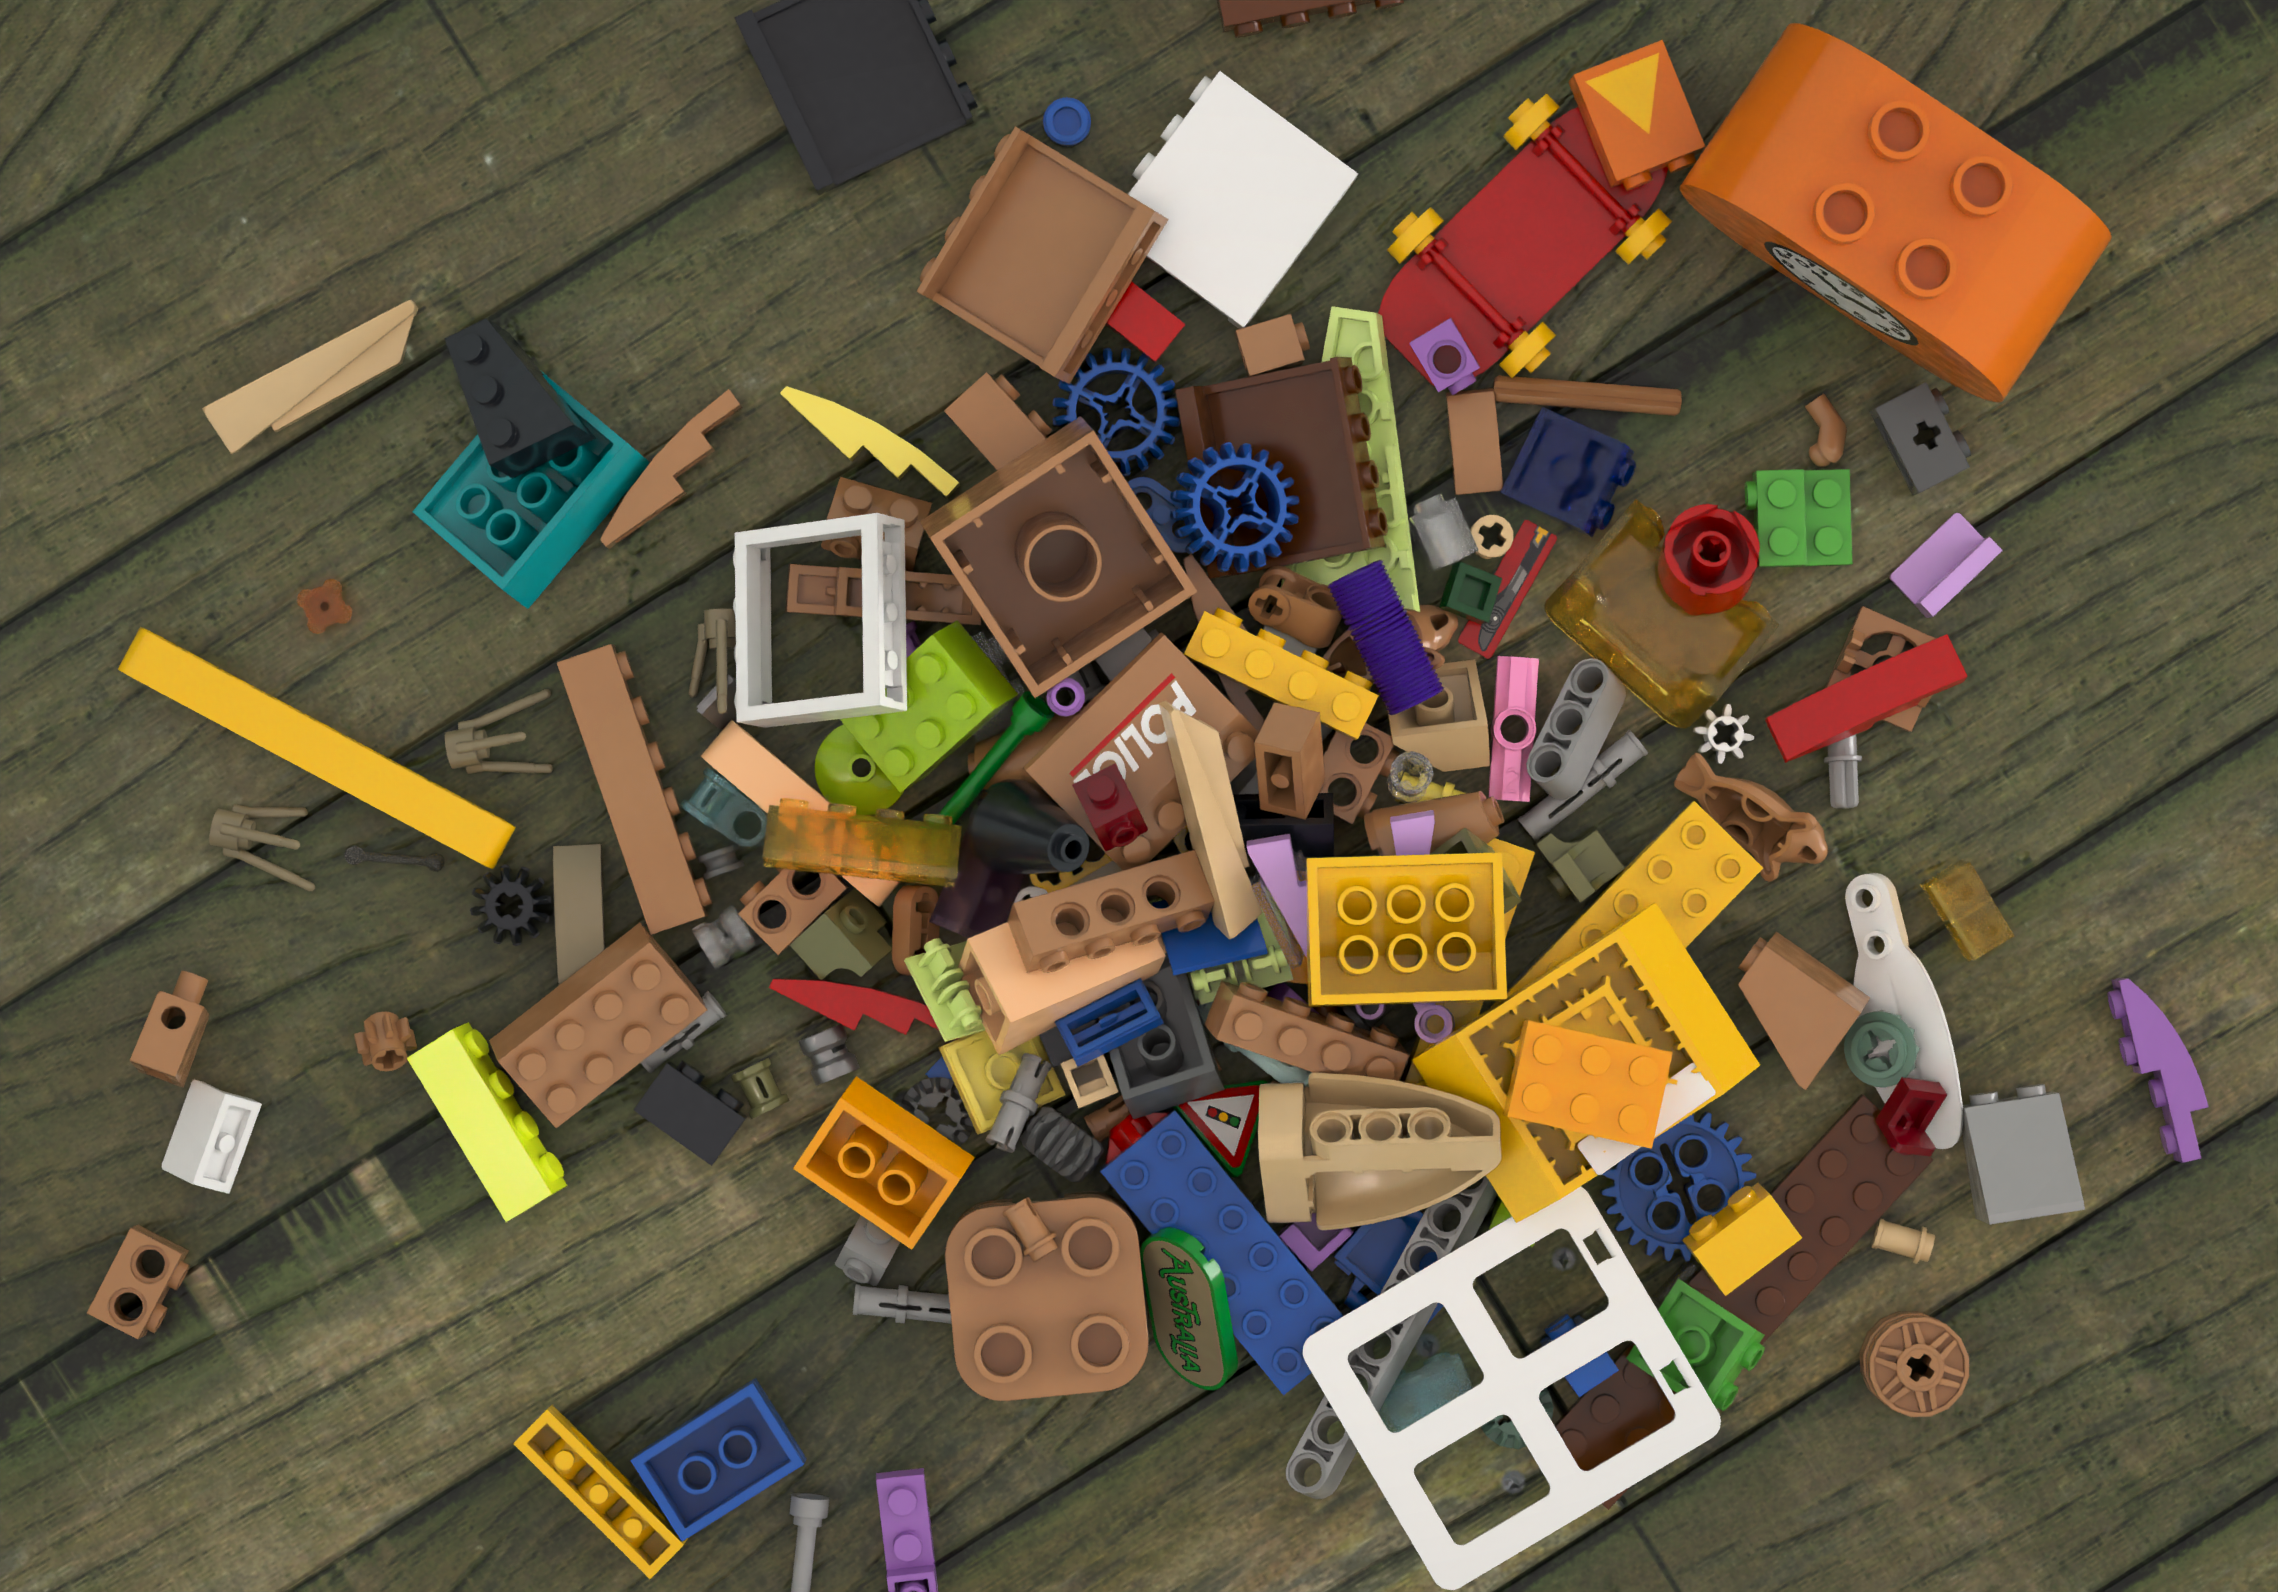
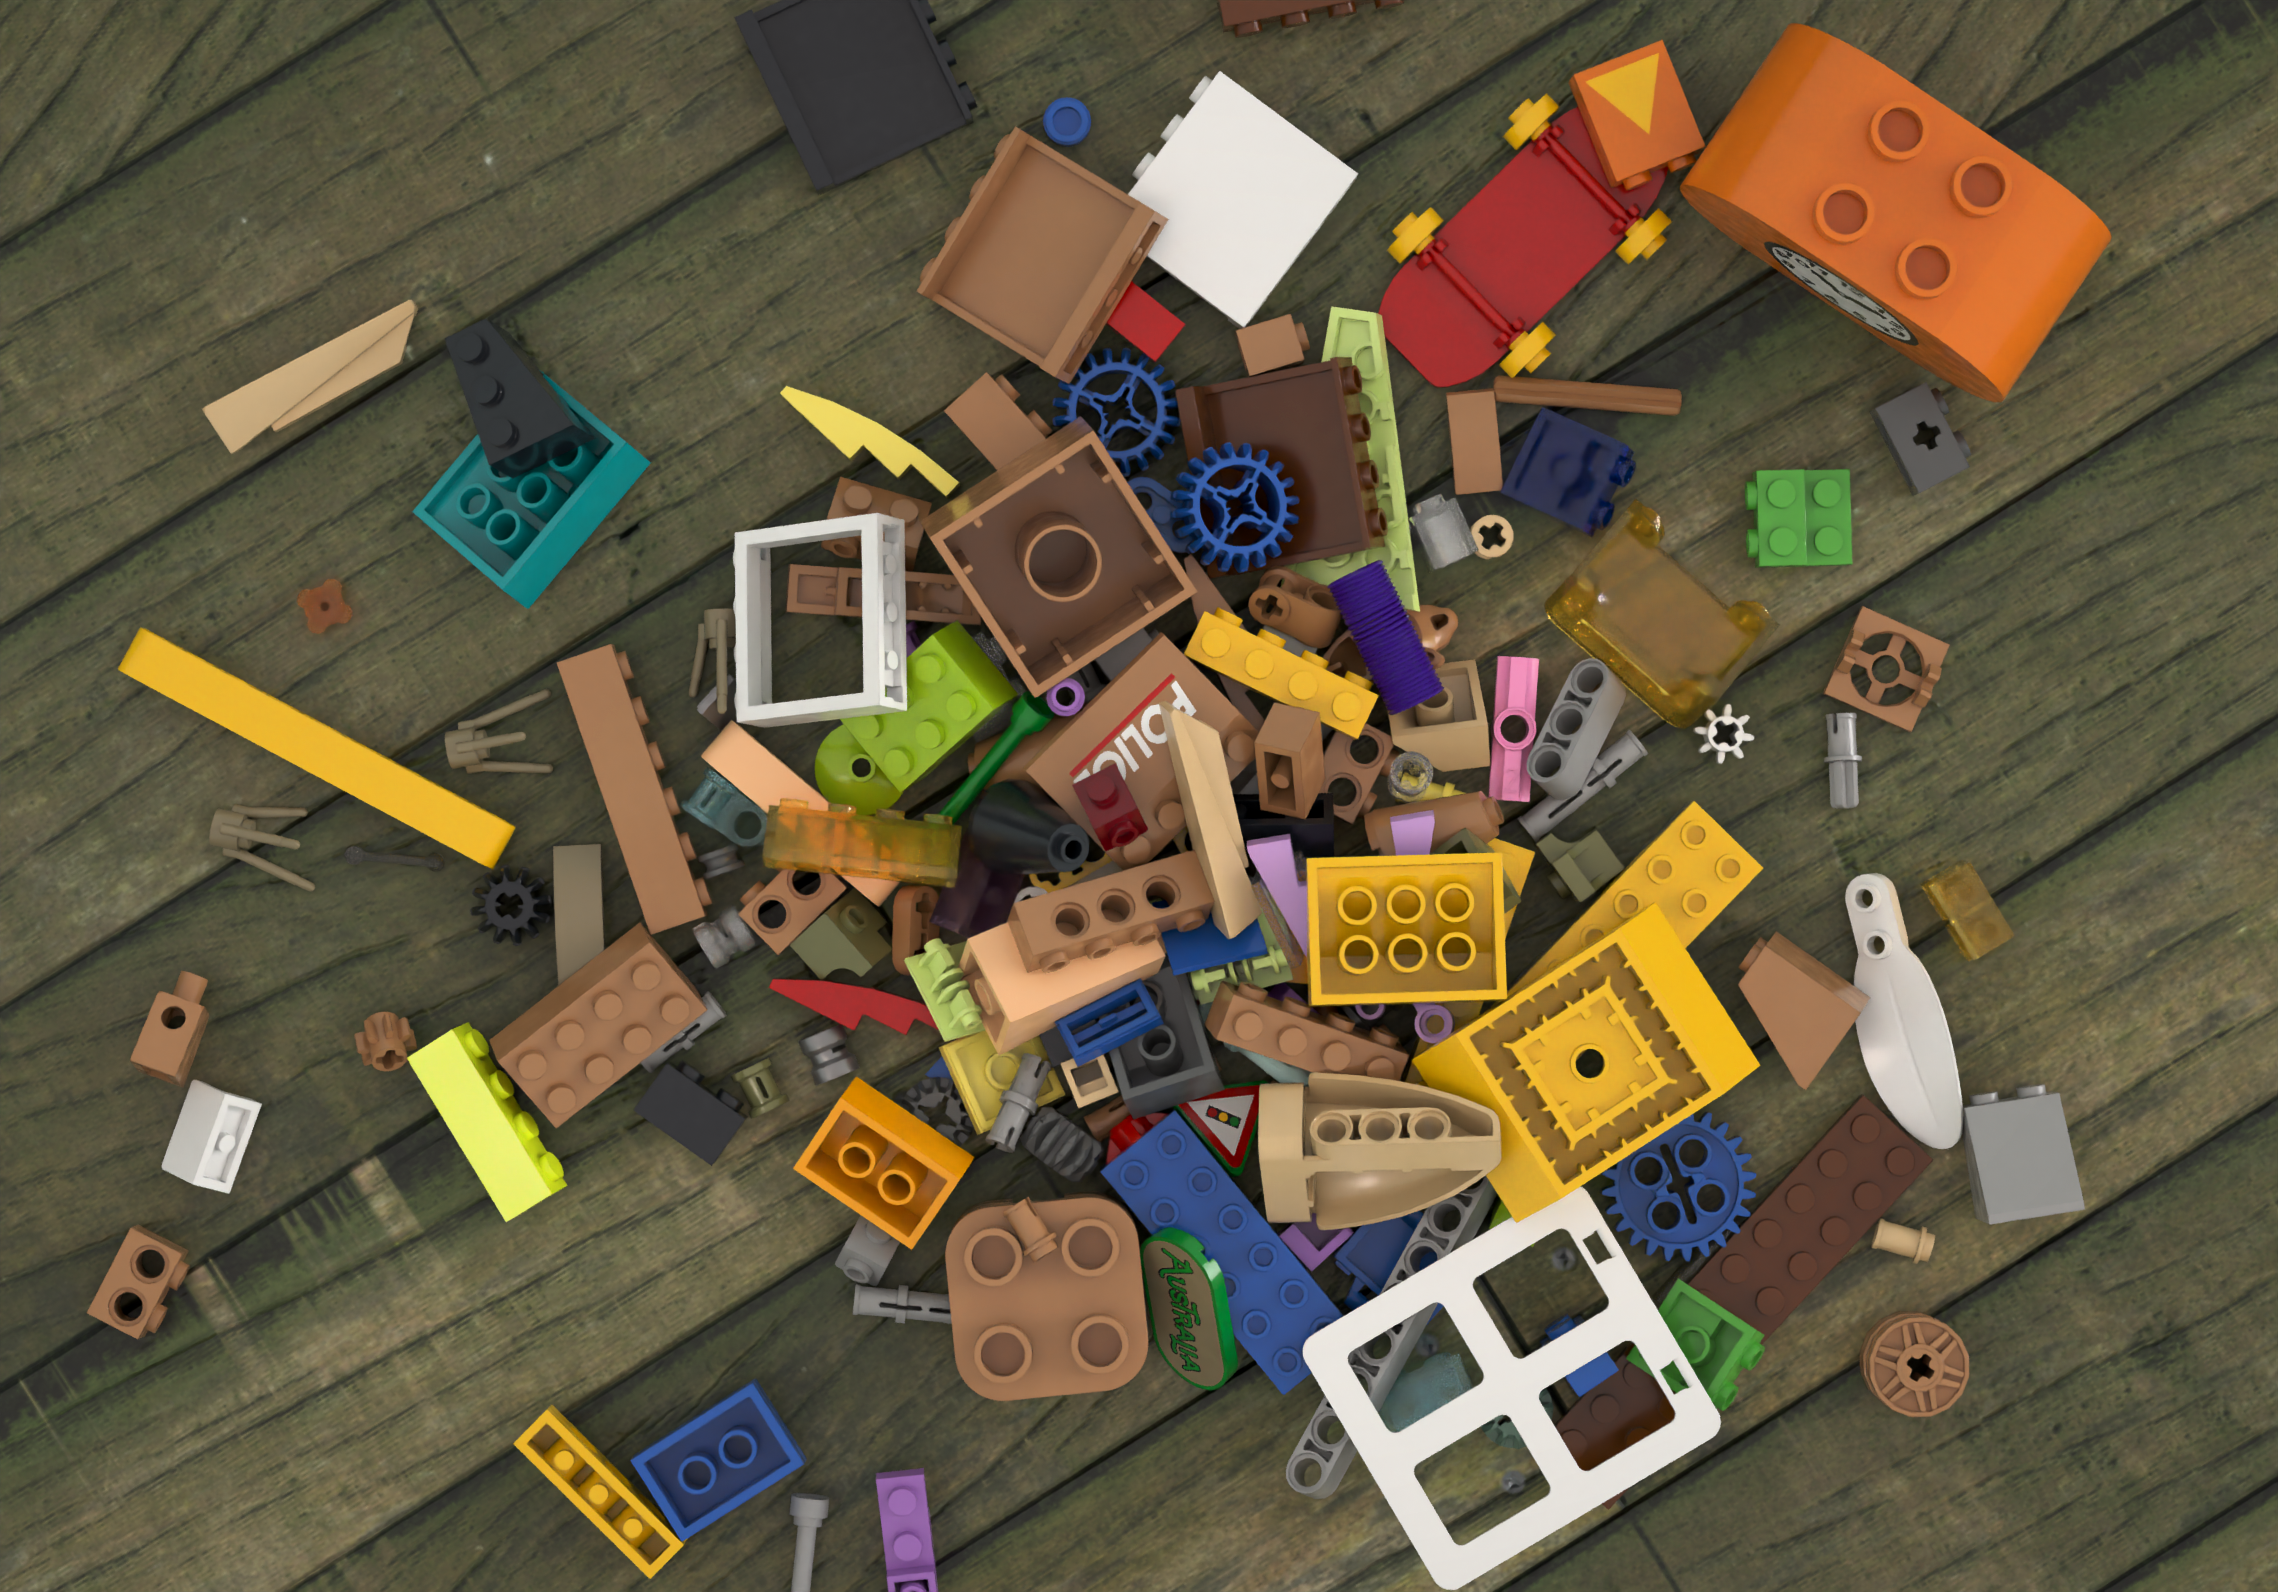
(658, 485): medium nougat slope -> none
(1430, 342): medium lavender brick -> none
(1470, 593): dark green tile -> none
(1518, 573): red sticker -> none
(1587, 1083): light orange brick -> none
(1676, 1103): white sticker -> none
(1699, 583): red brick -> none
(1741, 1237): yellow brick -> none
(1755, 818): medium nougat animal -> none
(1831, 433): medium nougat arm -> none
(1862, 1040): sand green gear -> none
(1866, 698): red slope -> none
(1909, 1114): dark red bracket -> none
(1944, 565): lavender panel -> none
(2156, 1047): medium lavender slope -> none

